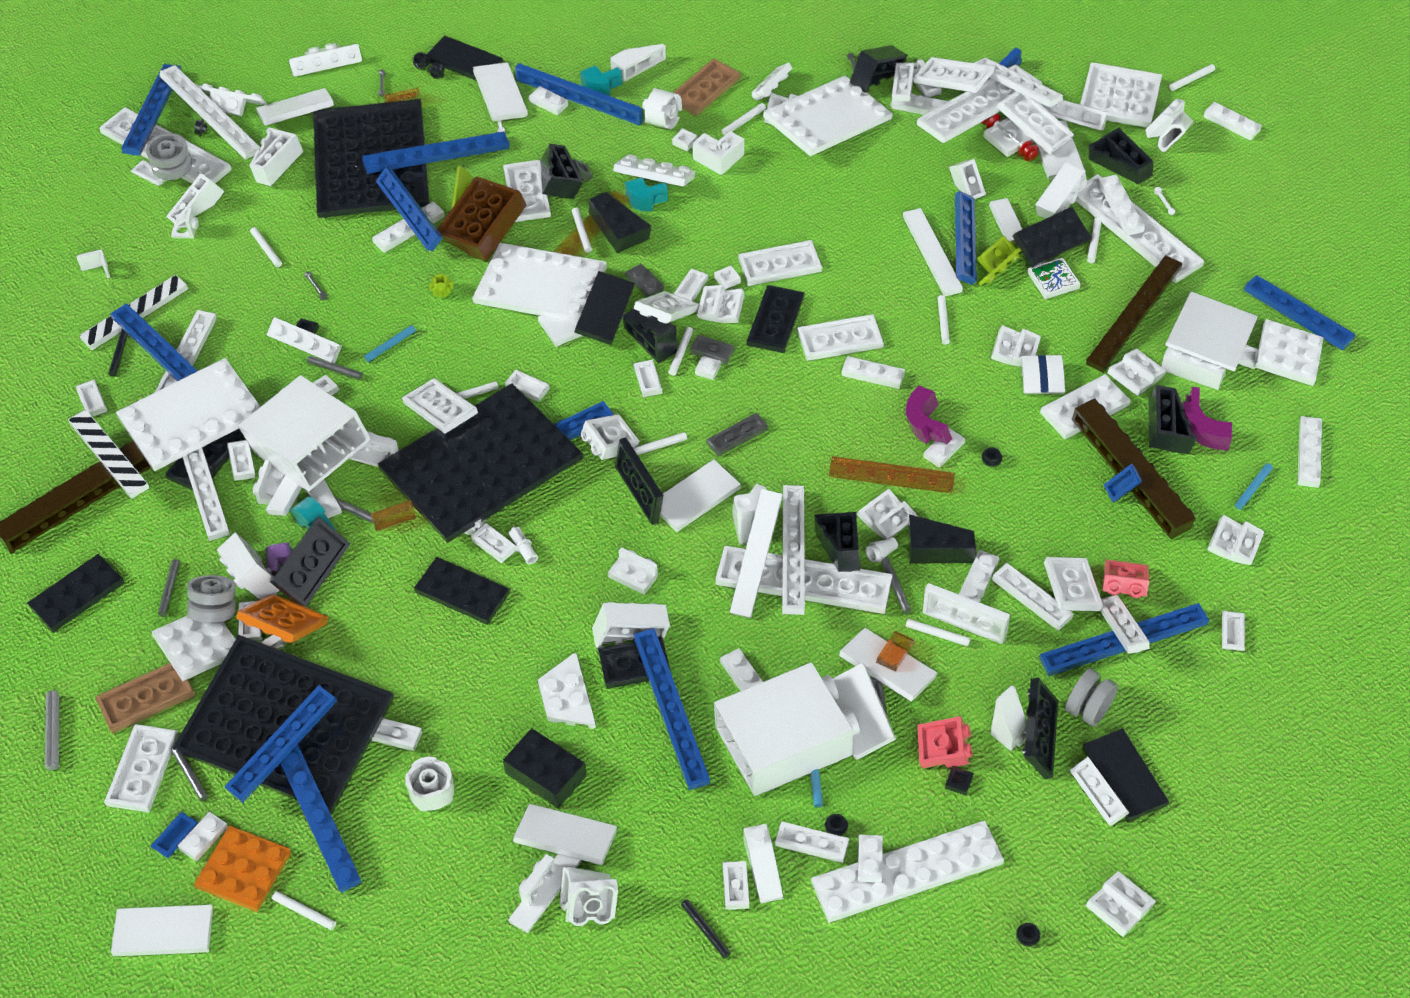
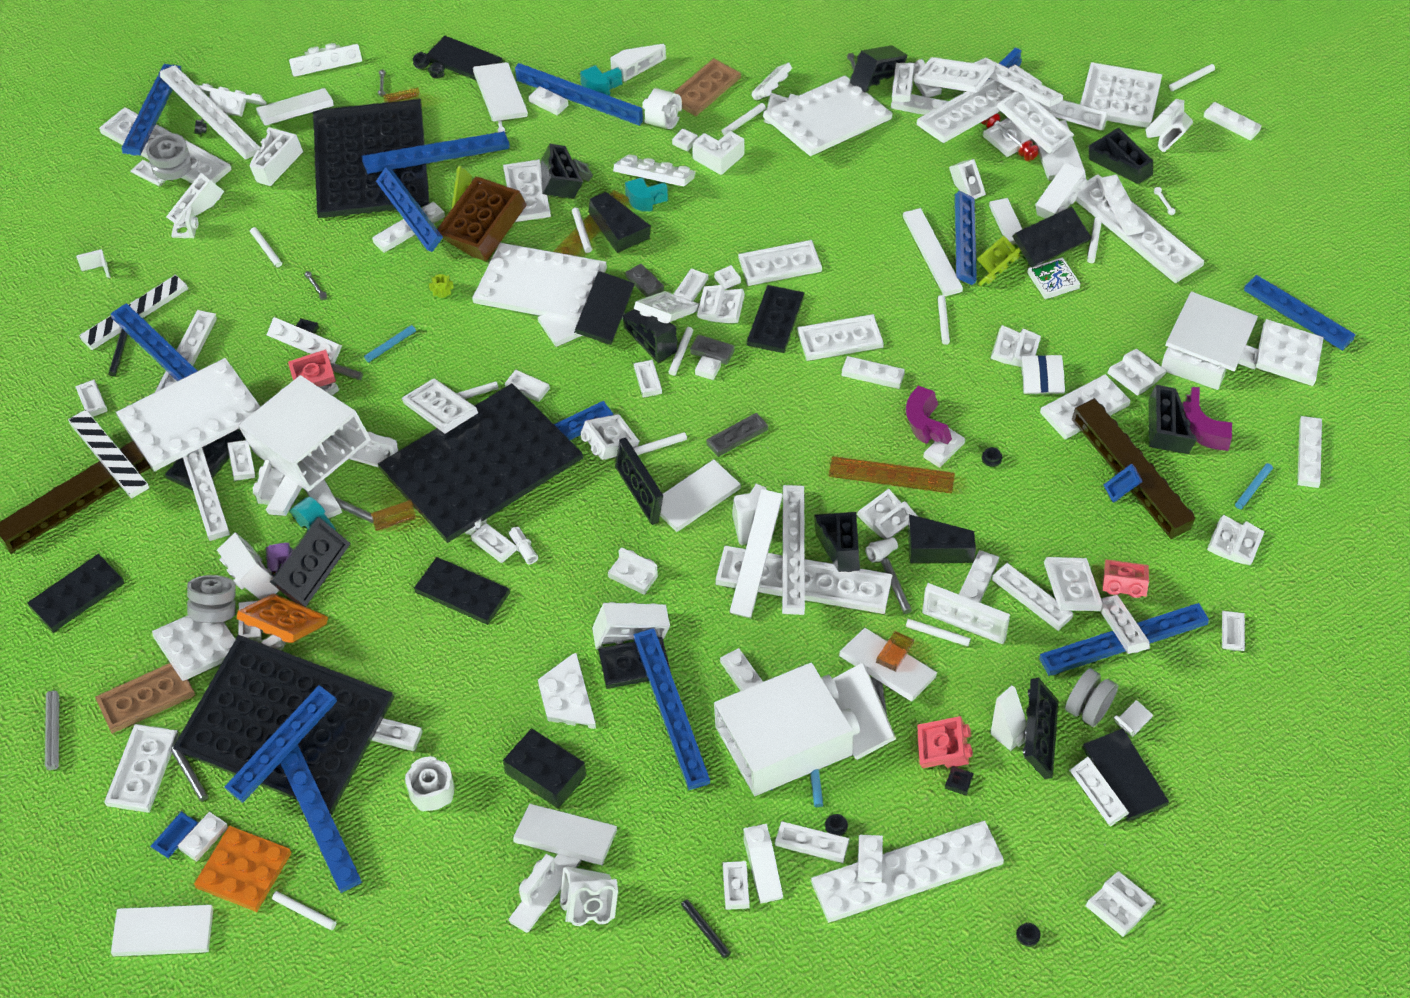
(164, 605): flat silver bar -> none
(313, 367): none -> coral plate
(1133, 314): dark brown plate -> none
(1133, 718): none -> white bracket

